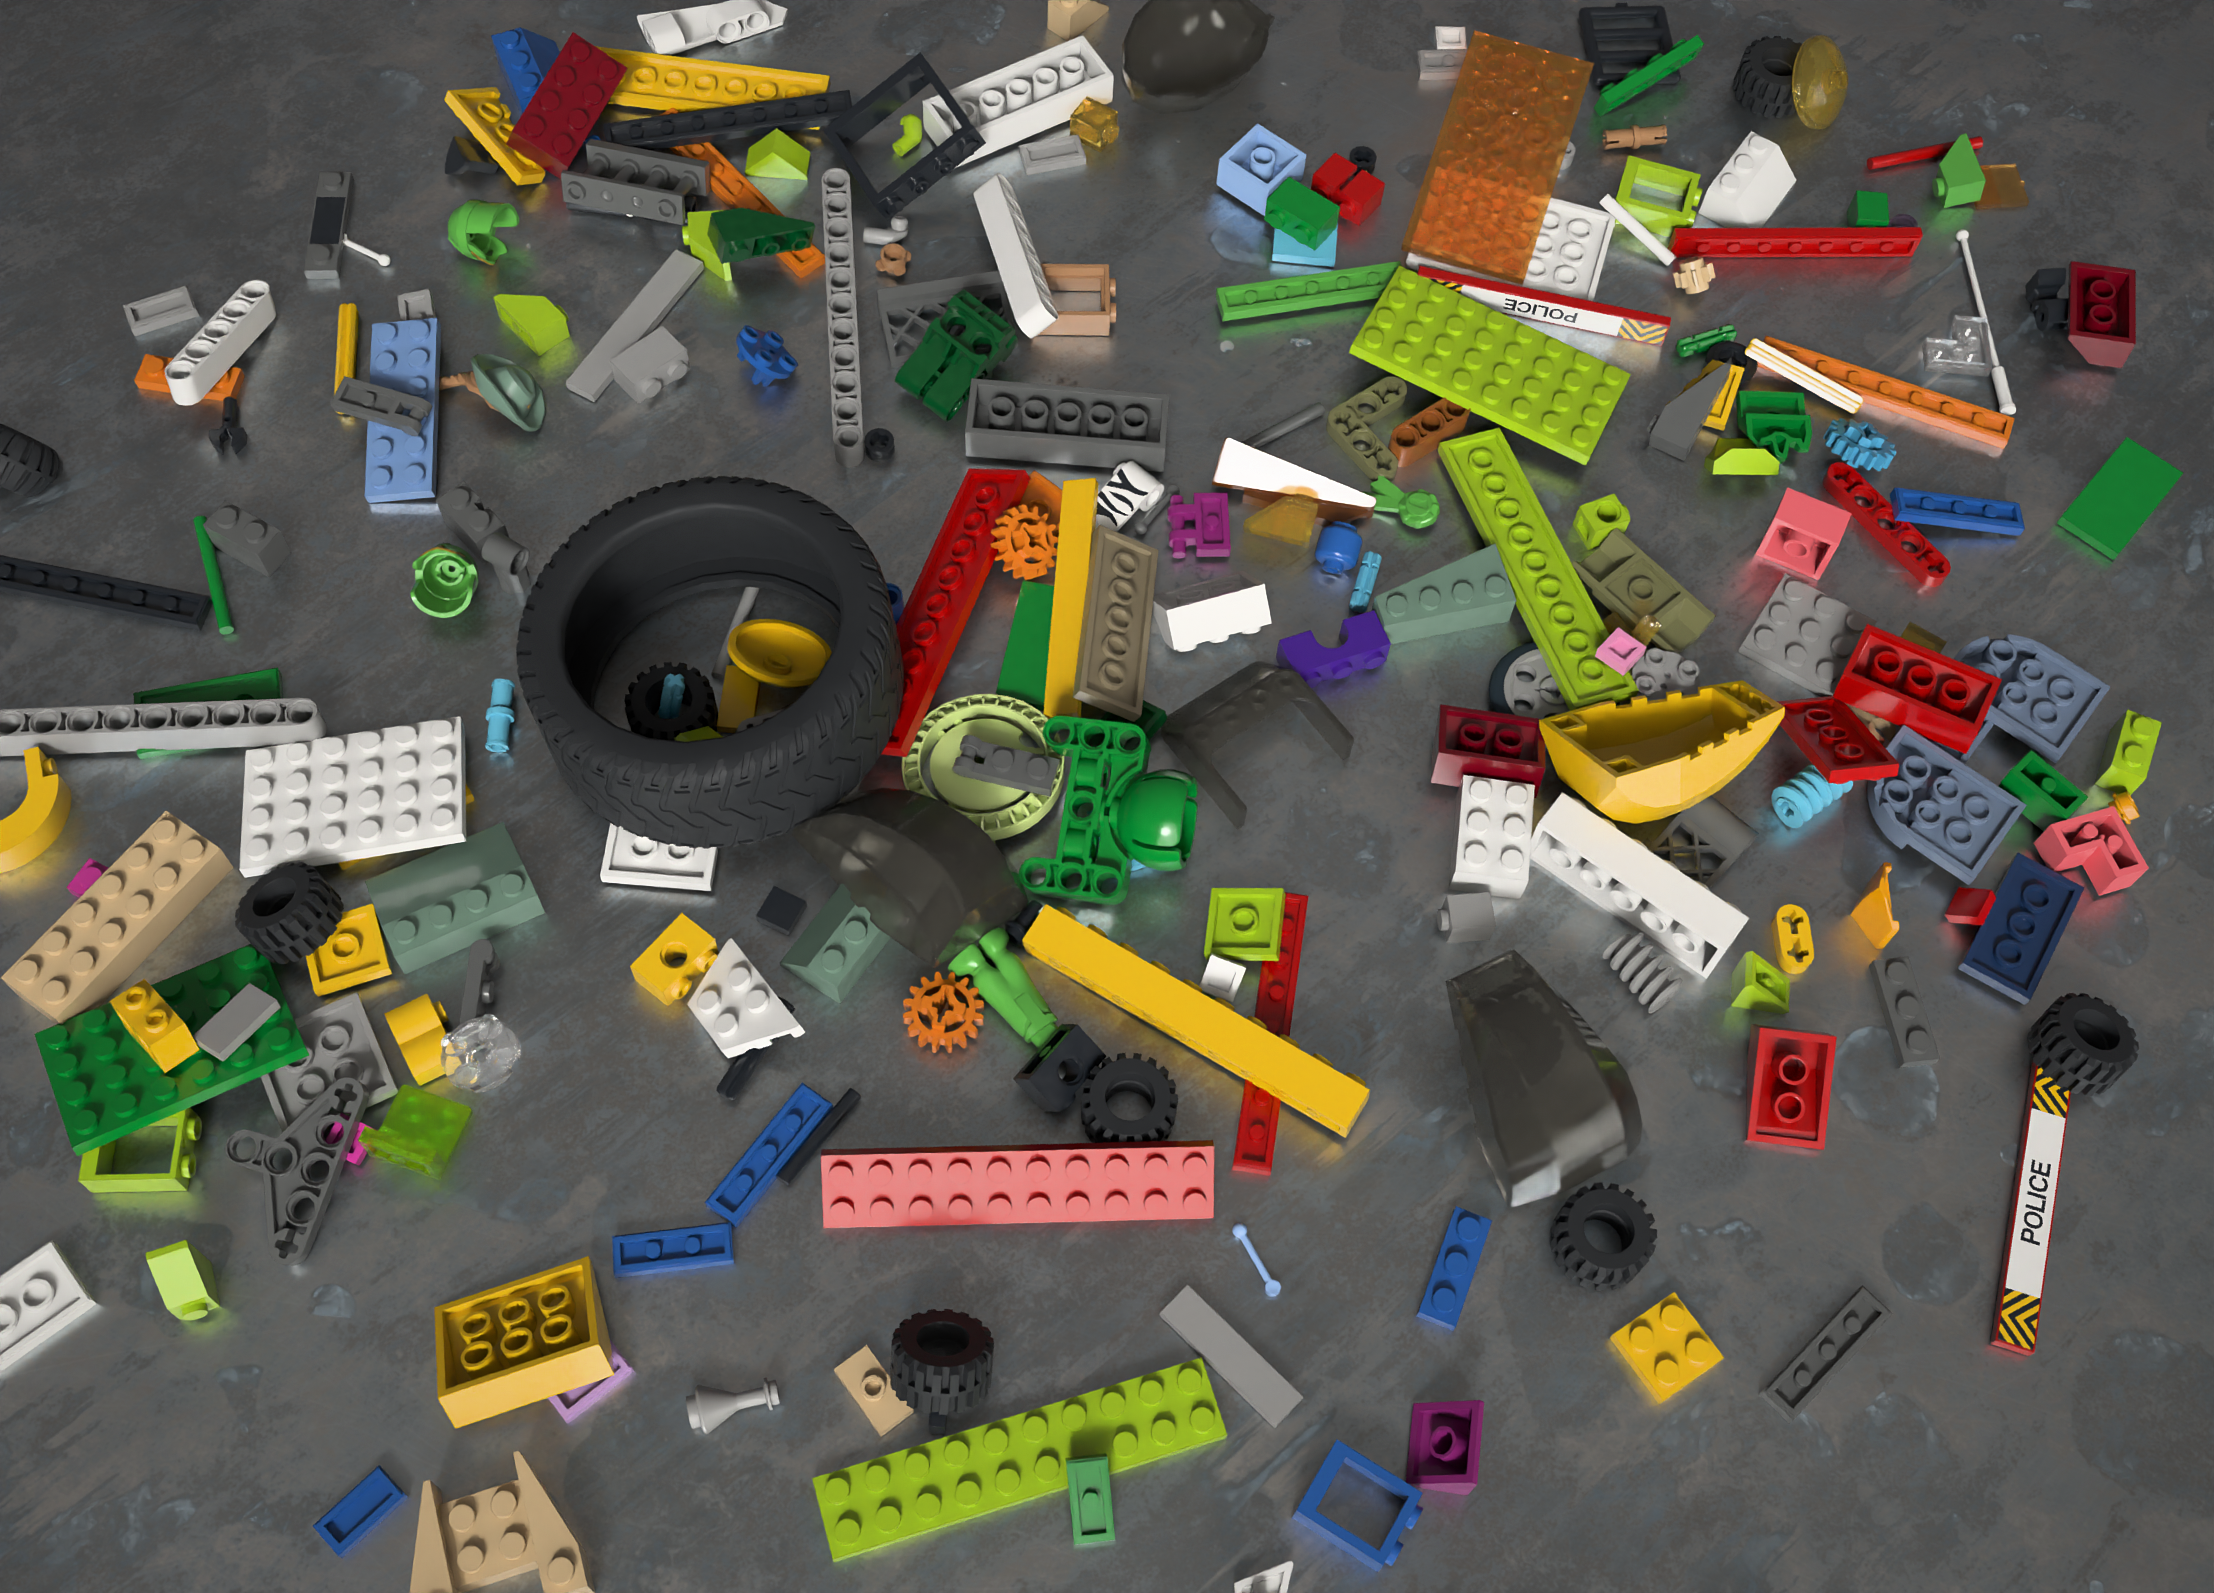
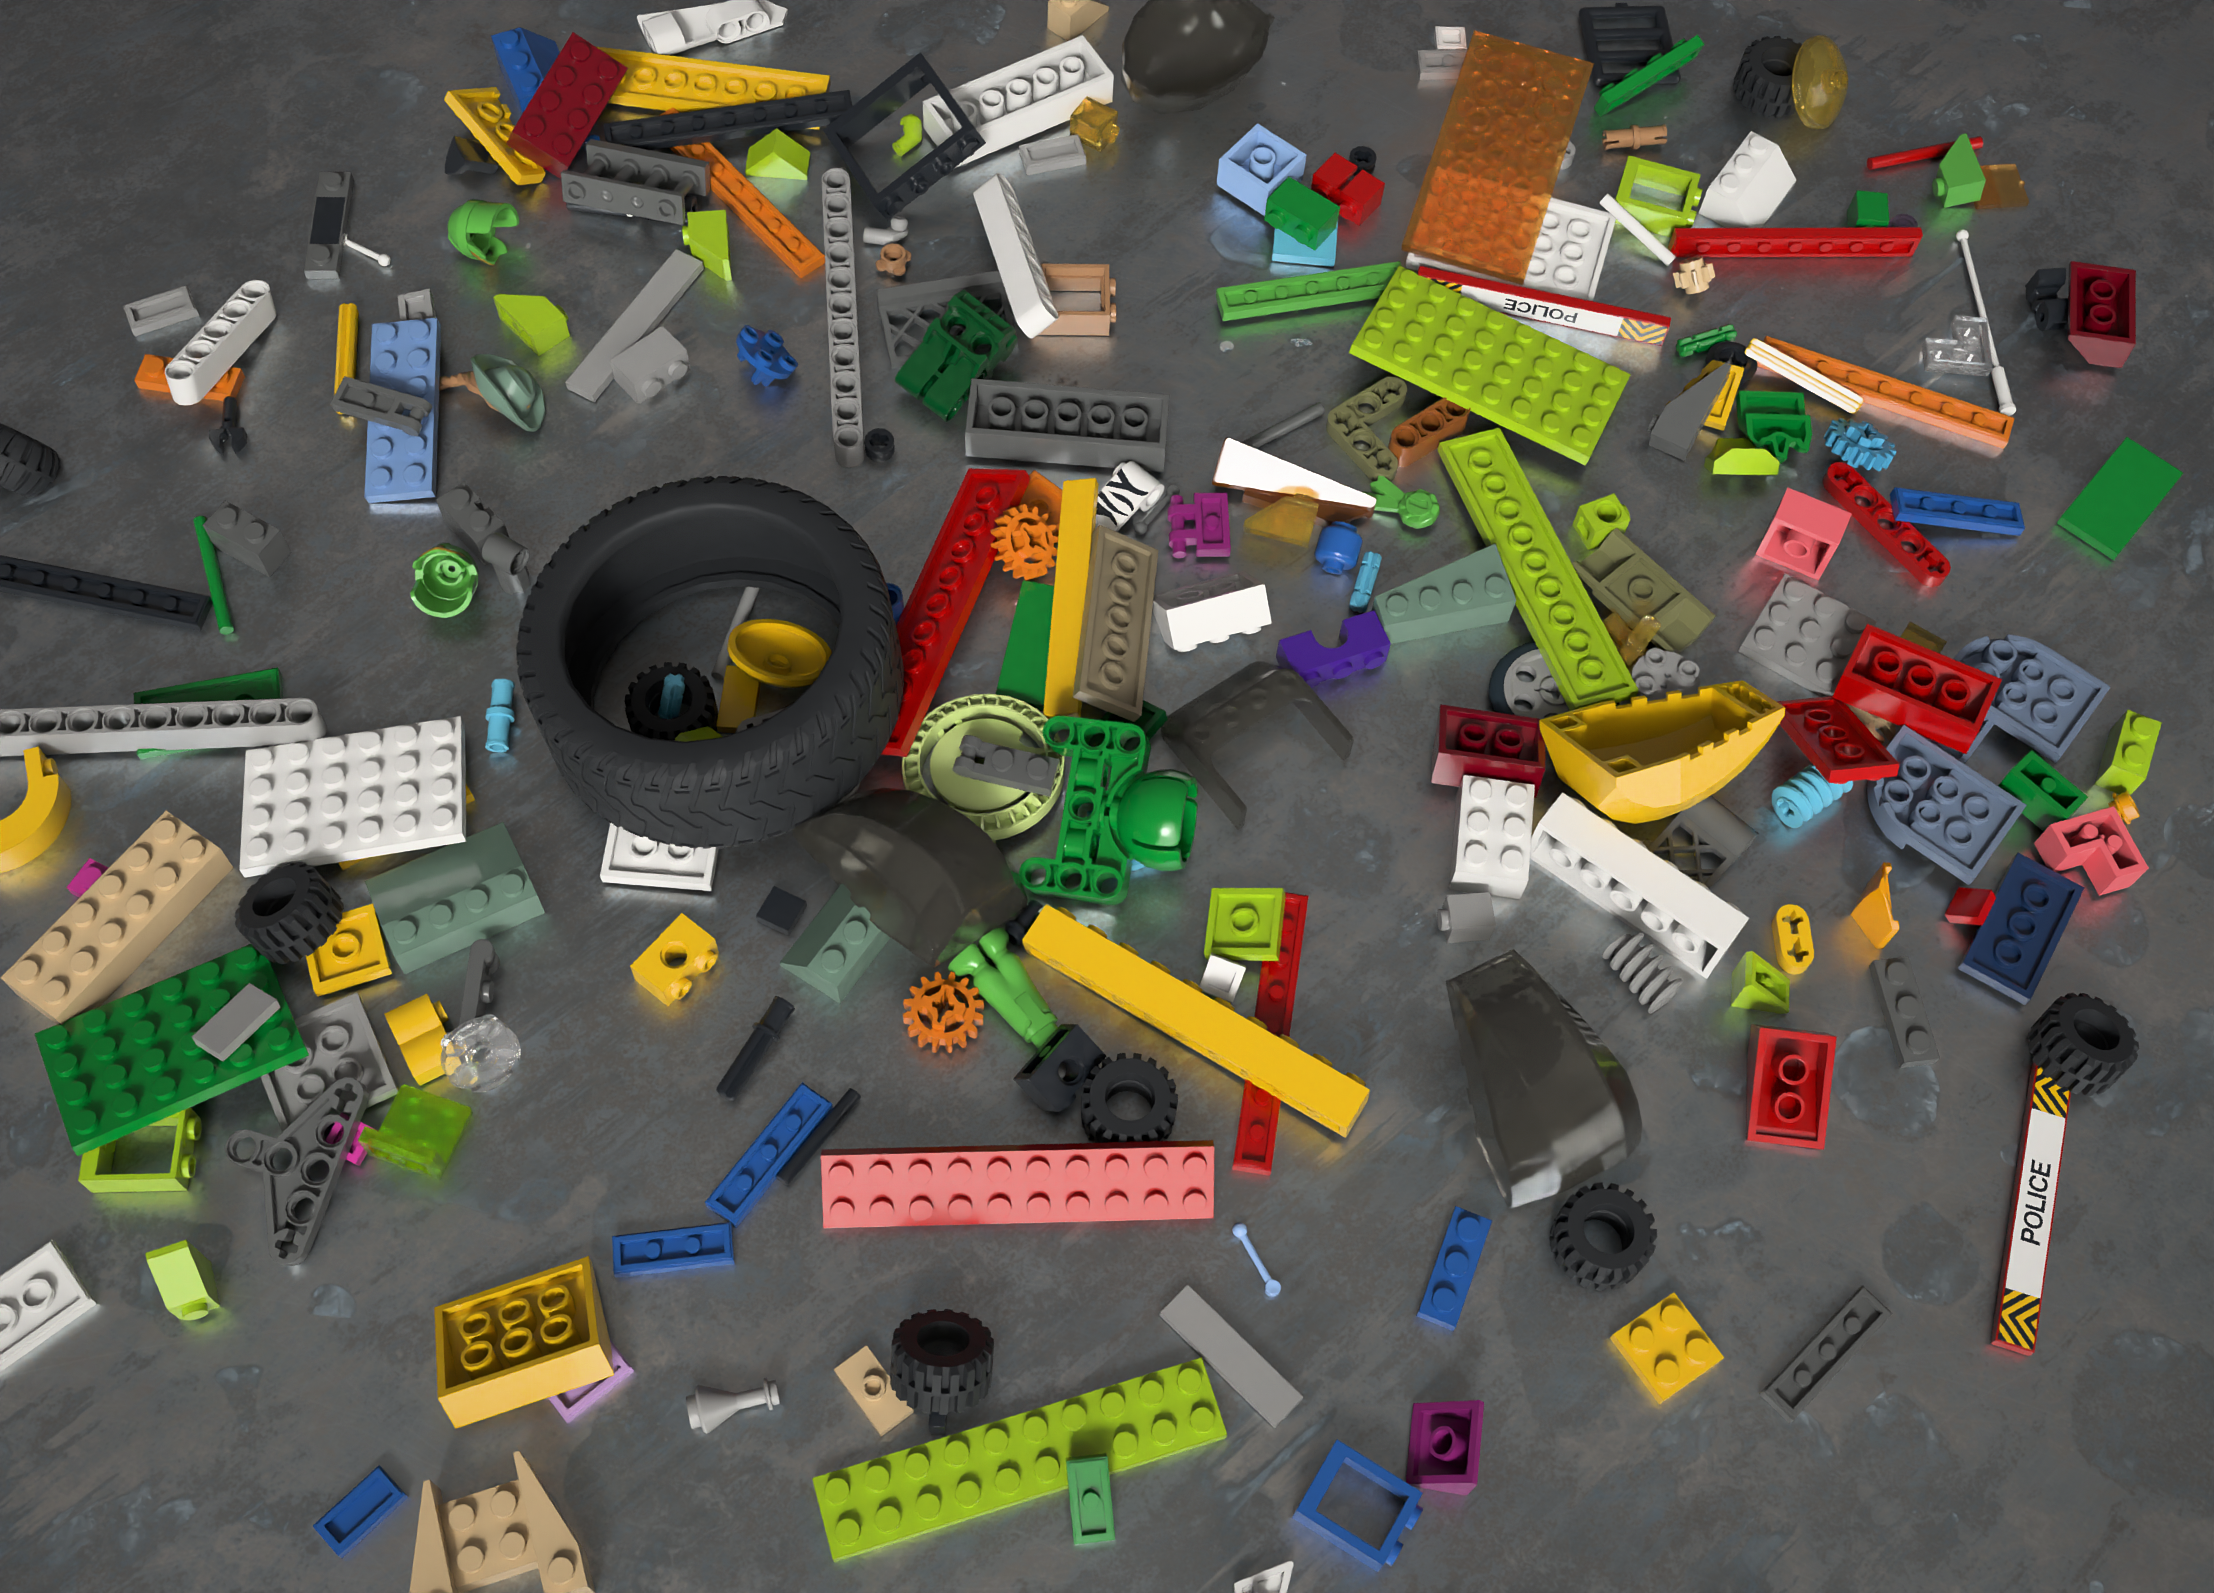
(154, 1025): yellow brick -> none
(740, 1005): white wing -> none
(752, 234): dark green slope -> none
(1620, 651): bright pink plate -> none

